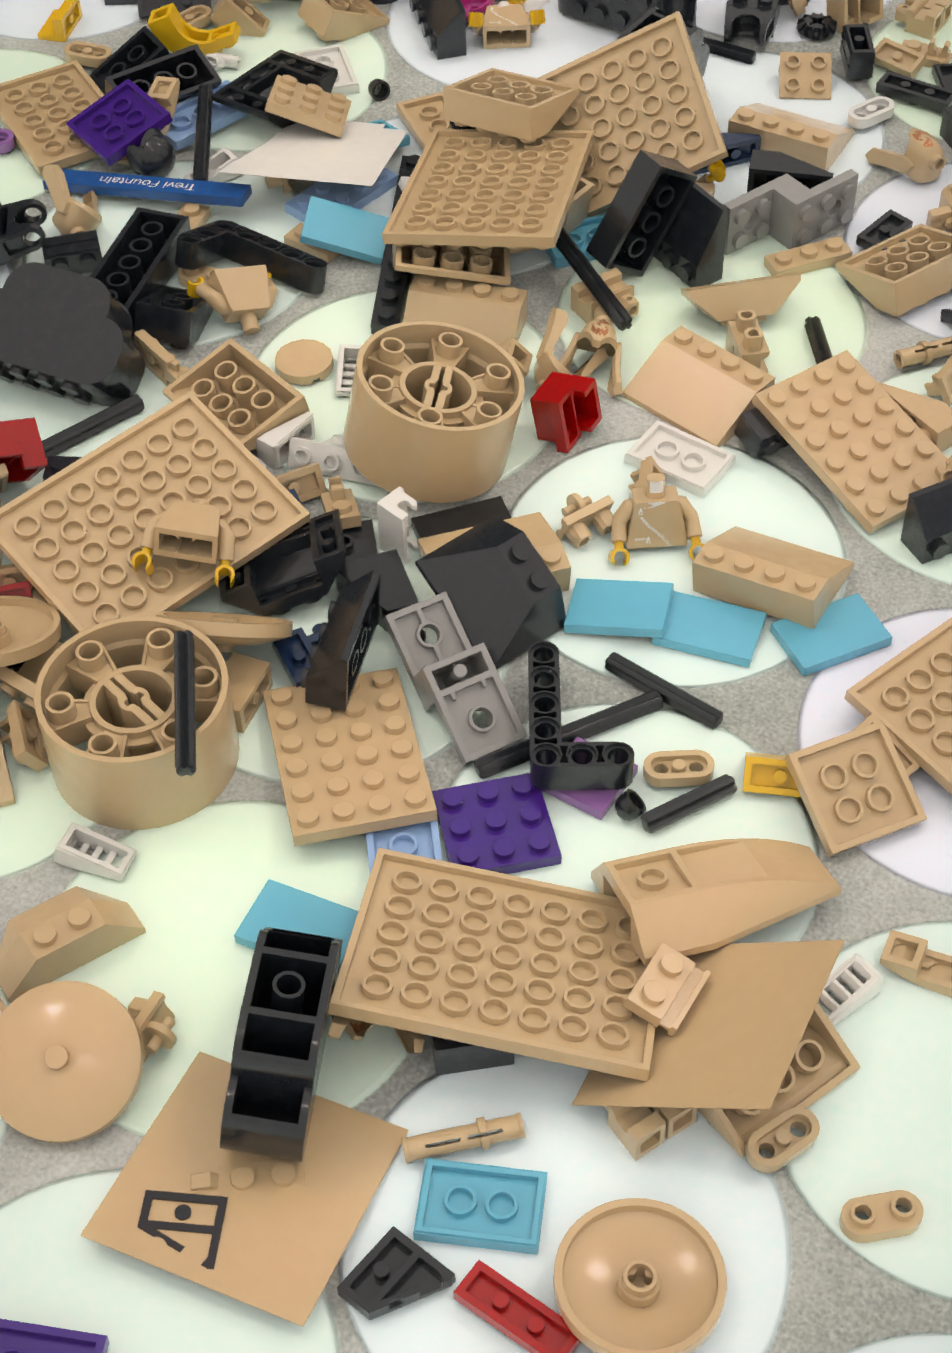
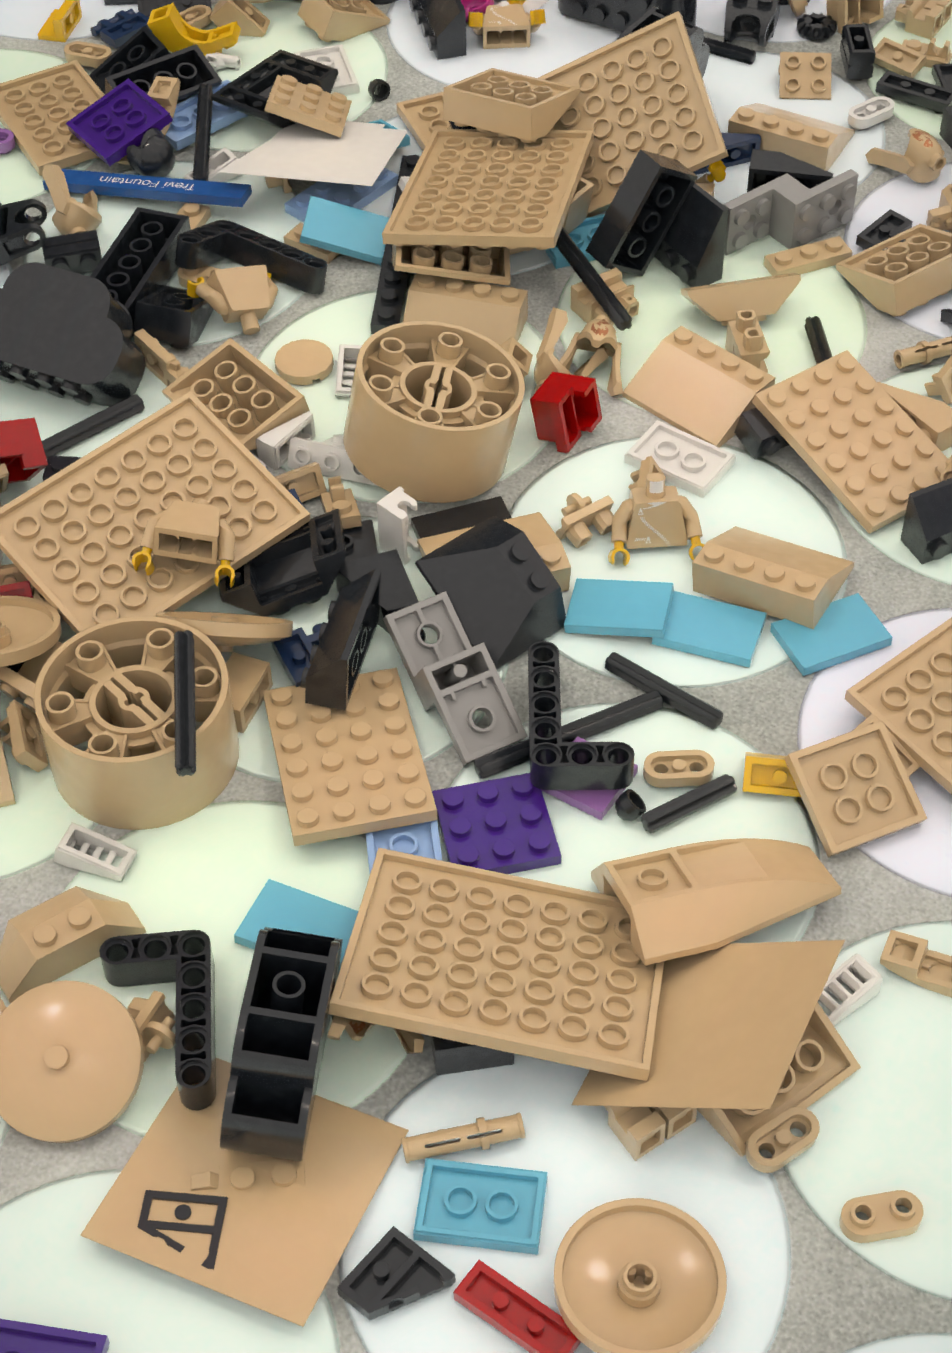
(120, 28): none -> dark blue plate
(189, 962): none -> black beam
(666, 989): tan plate -> none

